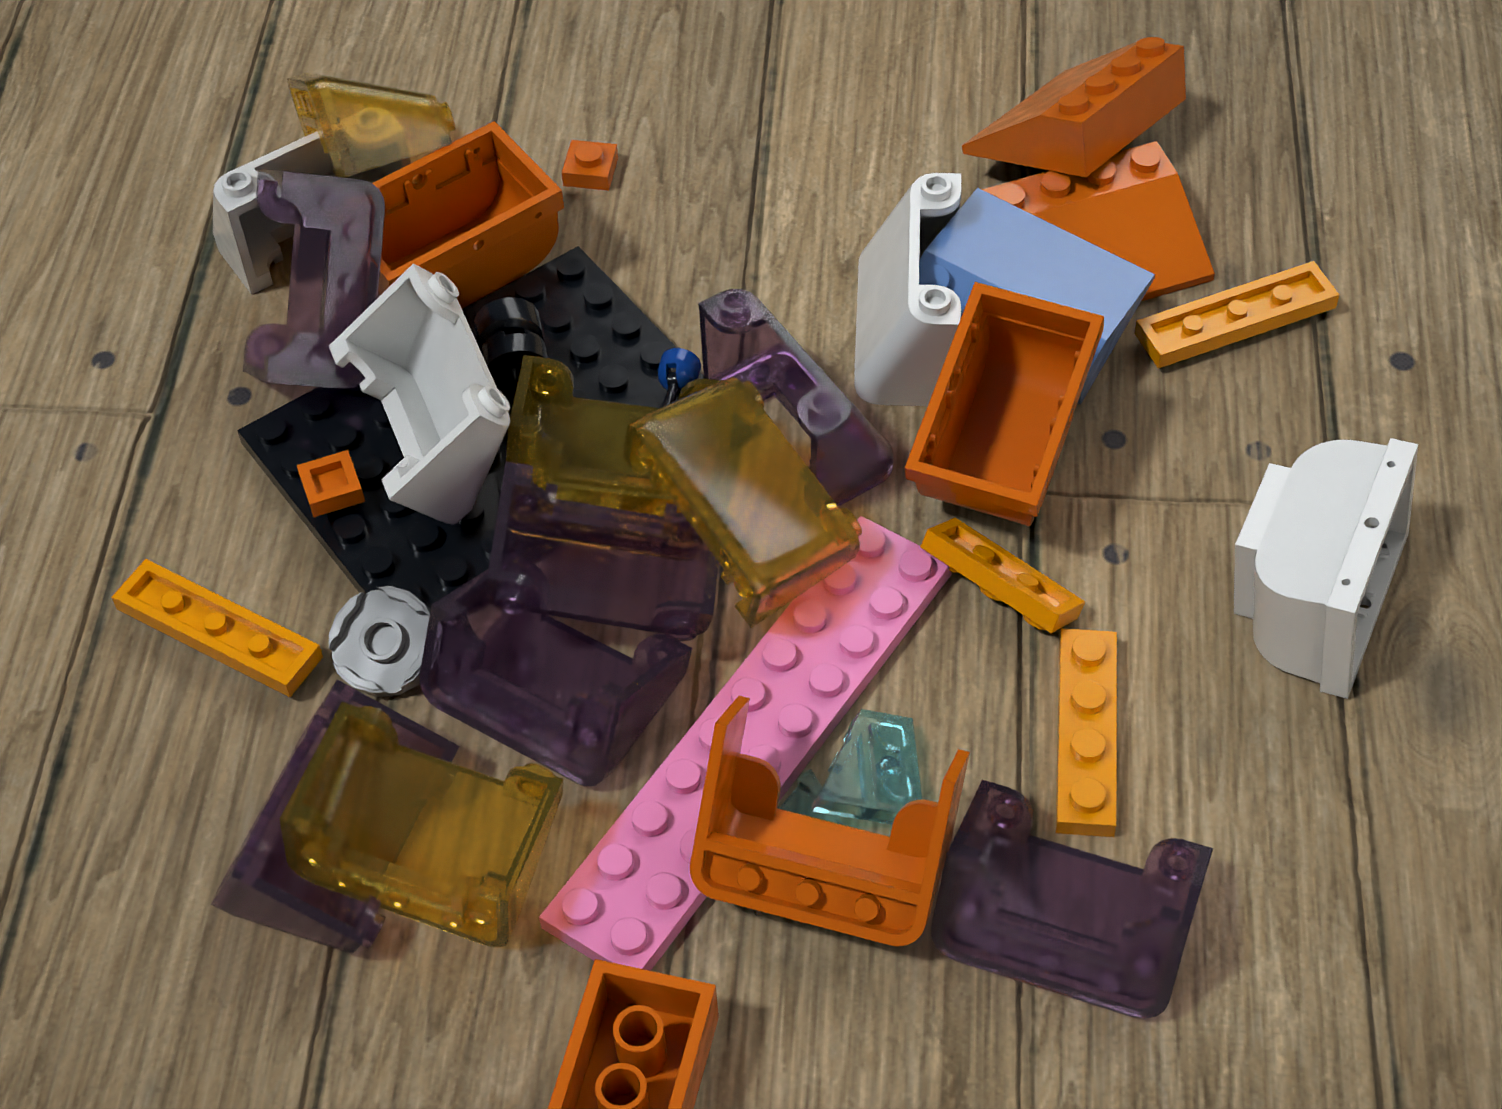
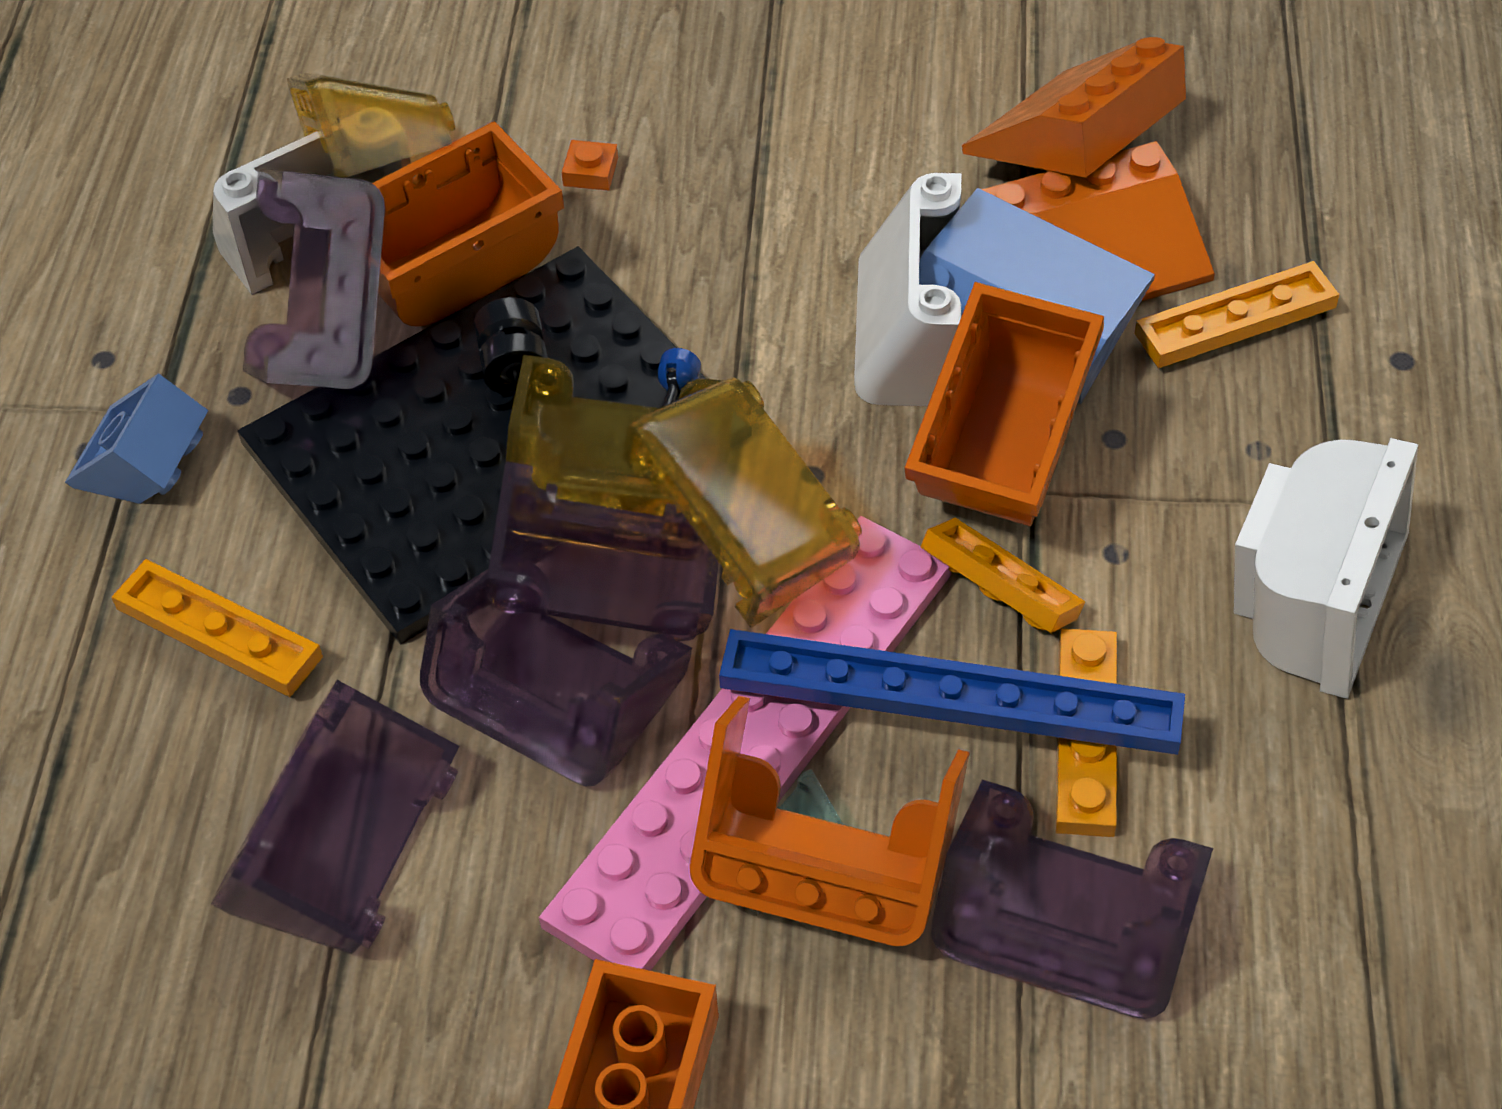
(140, 443): none -> medium blue slope
(330, 483): orange plate -> none
(380, 641): light grey tile -> none
(418, 829): clear yellow windscreen -> none
(434, 392): white windscreen -> none
(752, 345): windscreen -> none
(872, 770): clear light blue wing -> none
(953, 691): none -> blue plate

